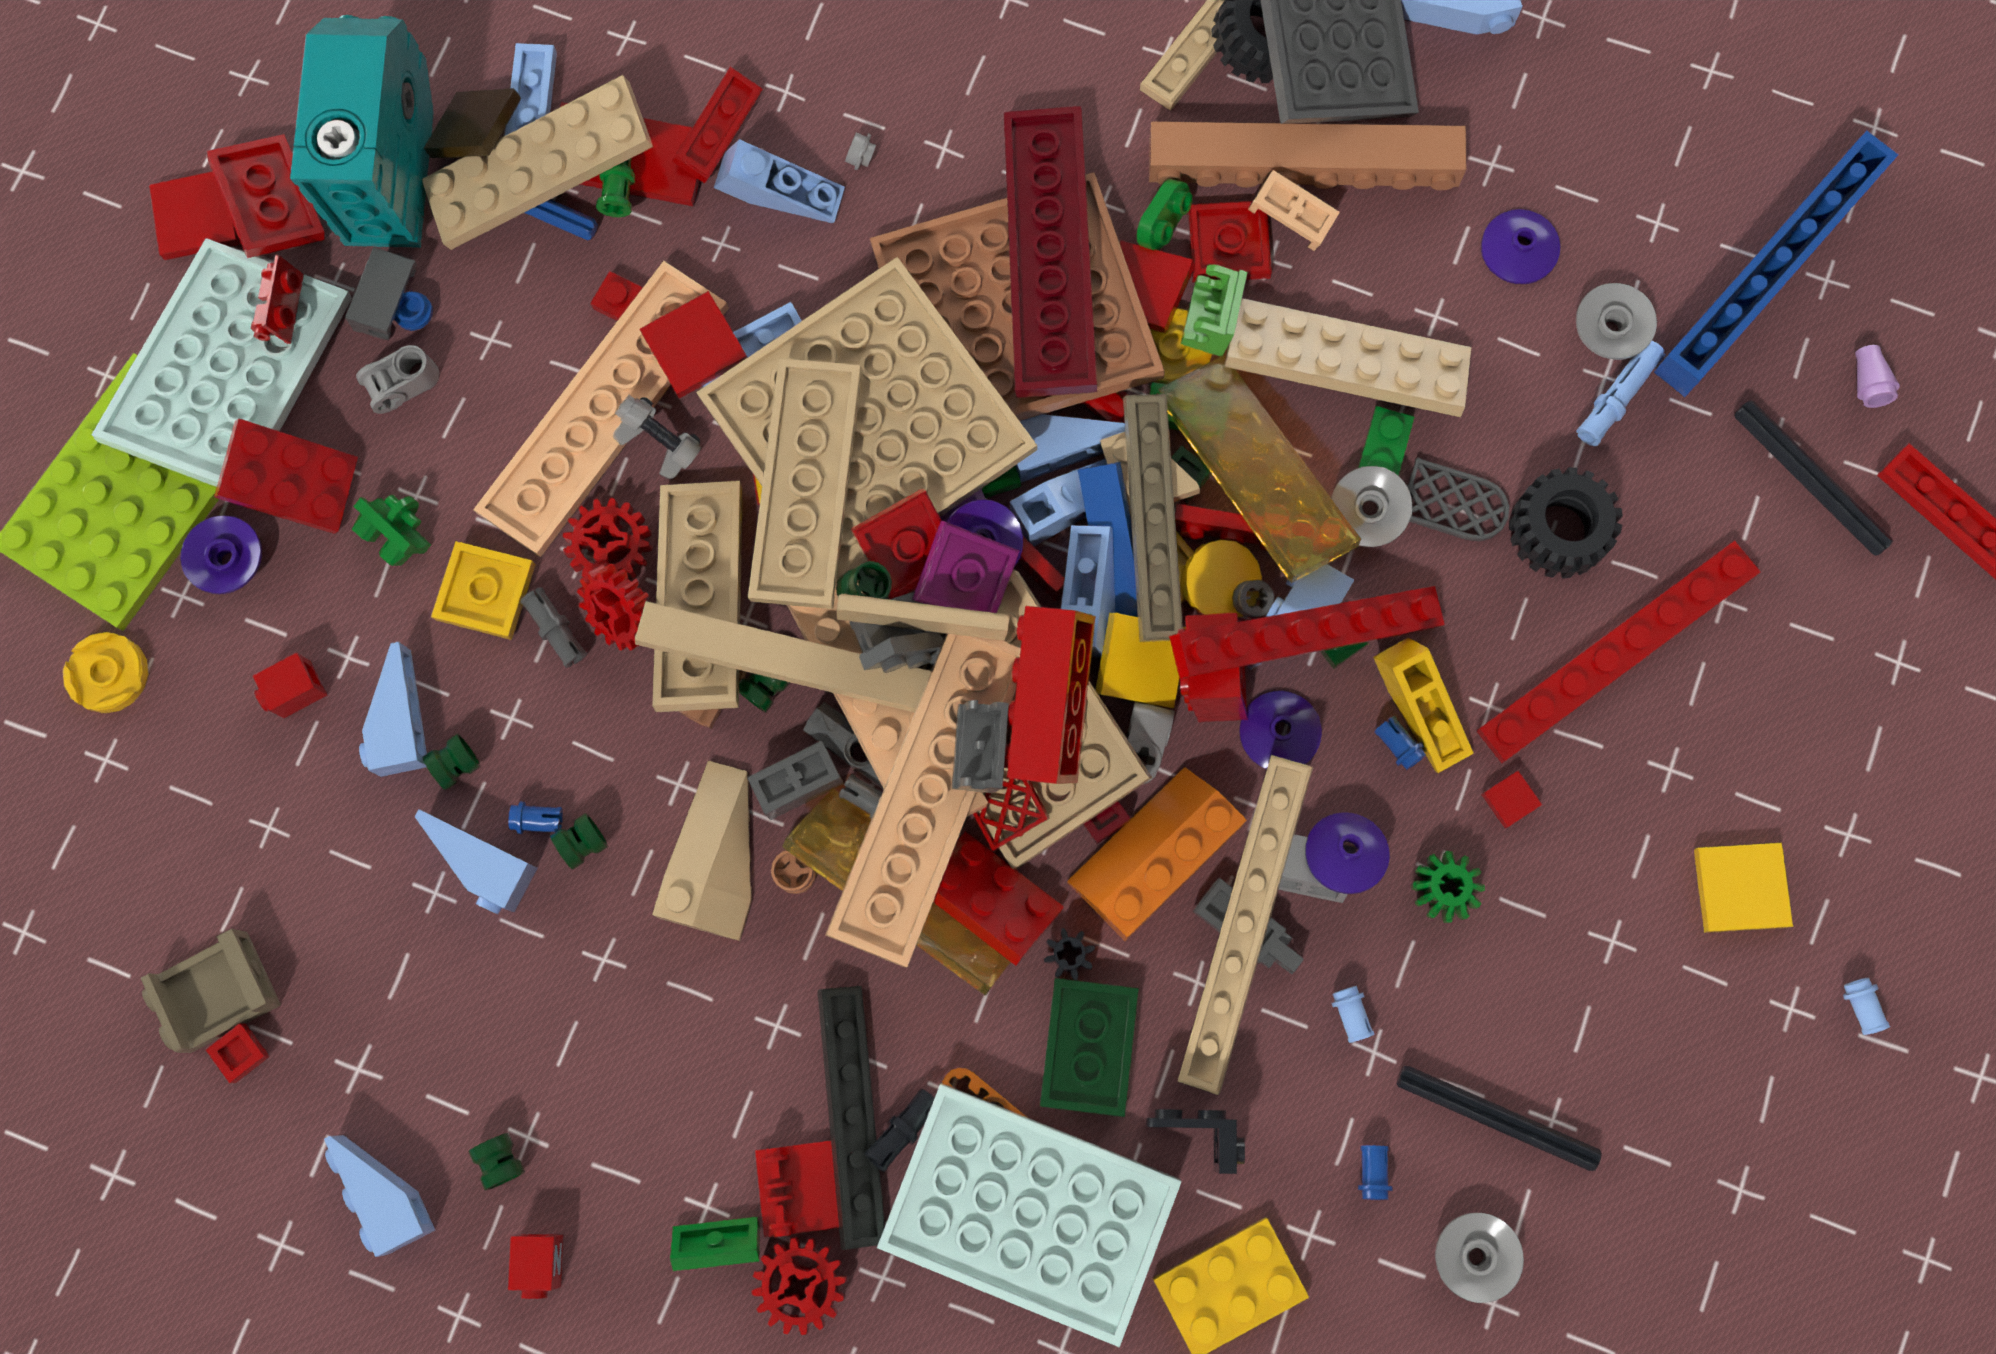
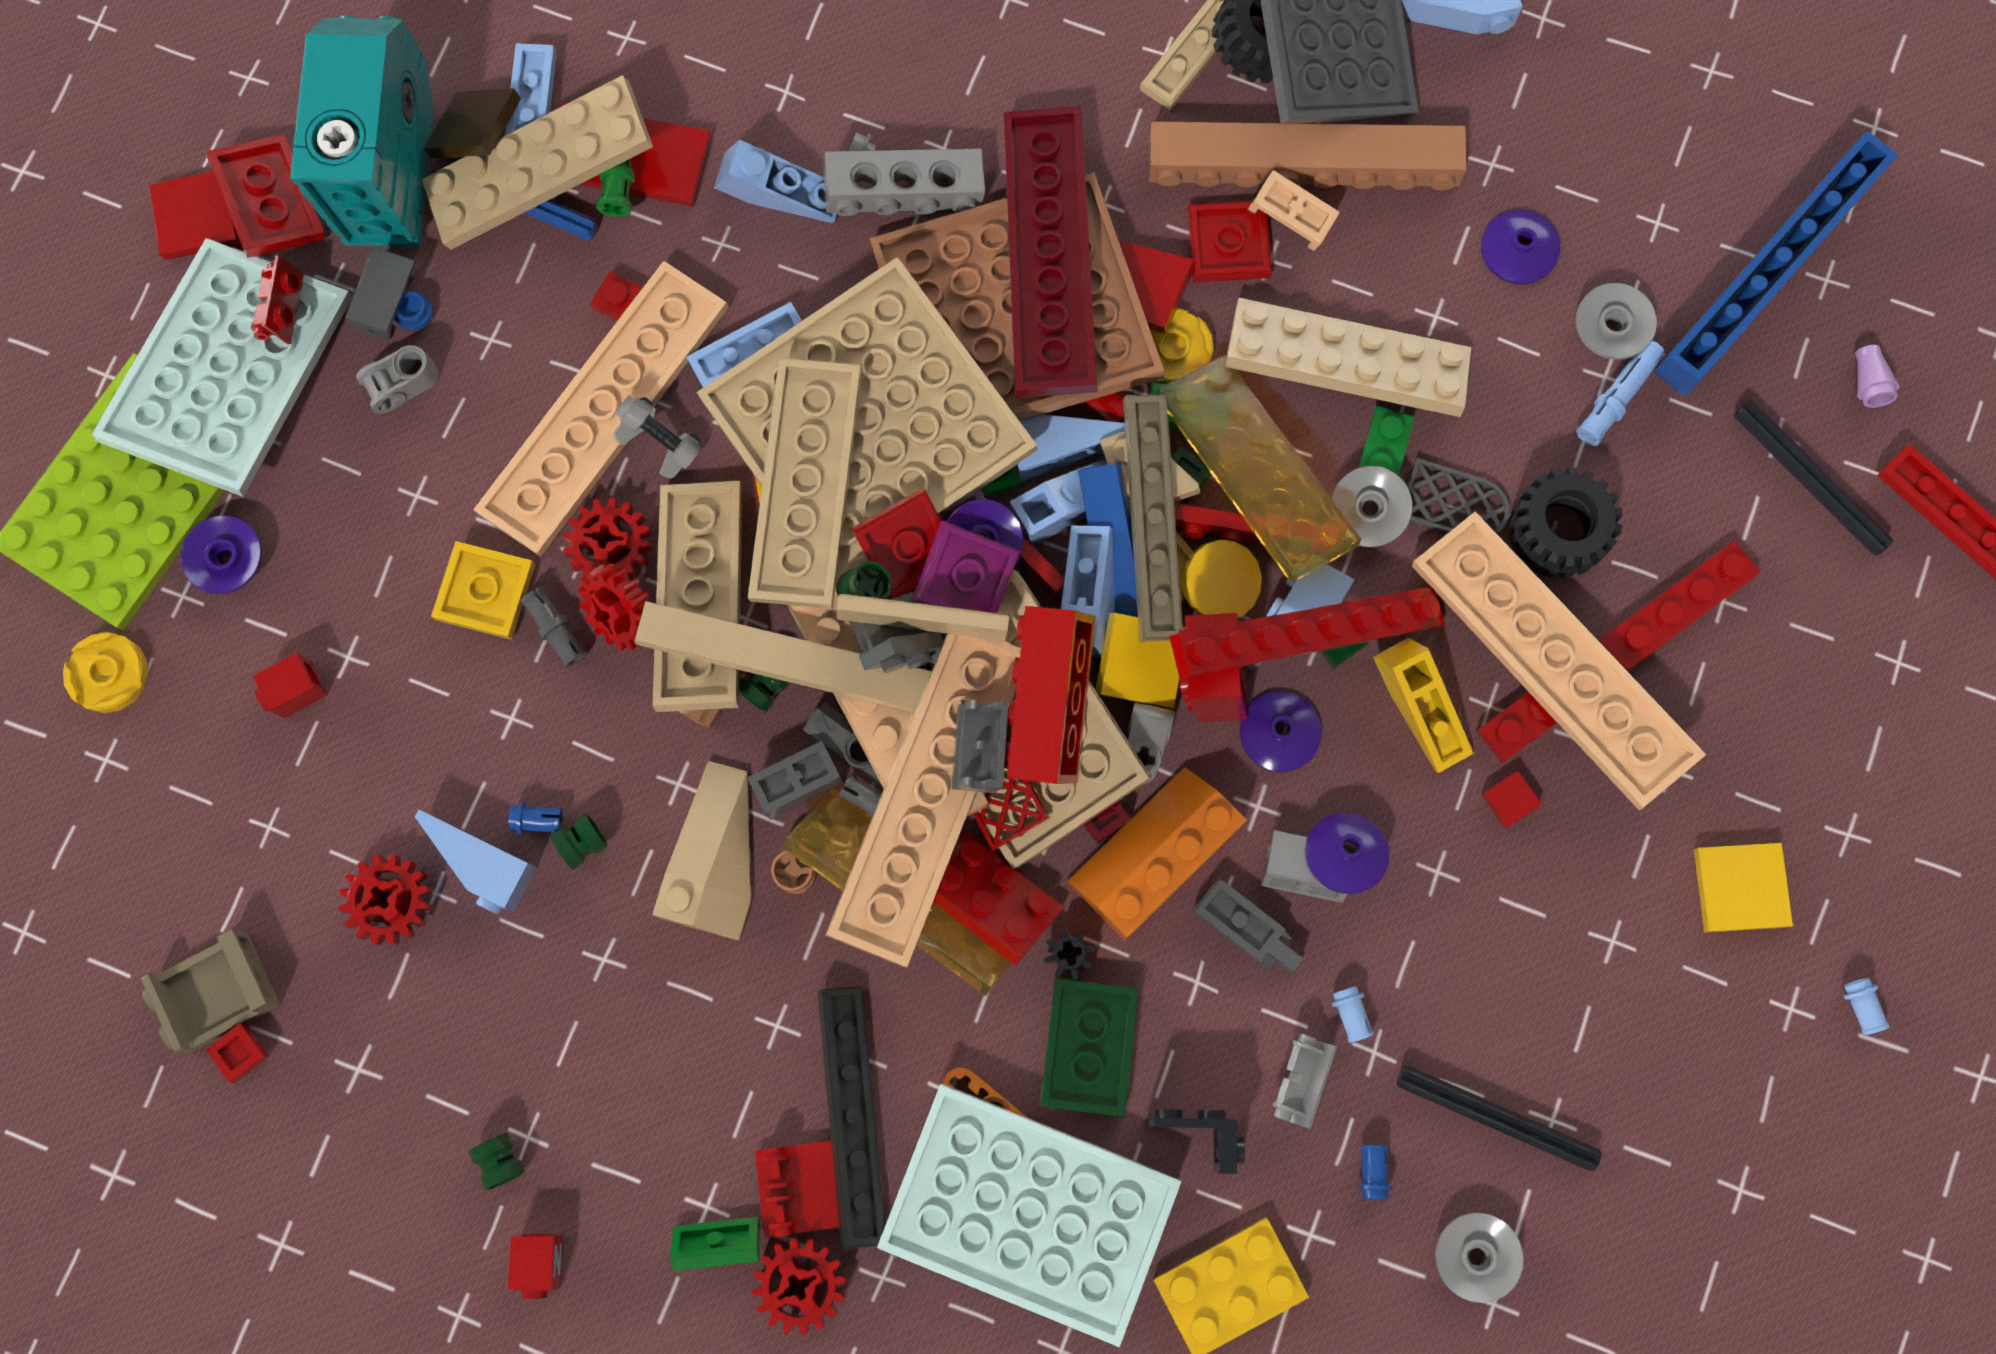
(286, 476): red plate -> none
(375, 886): none -> red gear
(384, 1203): light blue slope -> none
(394, 723): light blue slope -> none
(396, 522): green hips -> none
(451, 761): dark green wheel -> none
(693, 344): red tile -> none
(717, 125): red tile -> none
(900, 1131): black pin -> none
(919, 167): none -> light grey brick
(1164, 214): green plate -> none
(1214, 310): bright green hinge -> none
(1245, 924): tan tile -> none
(1266, 598): dark grey bush -> none
(1307, 1077): none -> light grey hinge
(1400, 743): blue pin -> none
(1449, 872): green gear -> none
(1558, 661): none -> light nougat plate

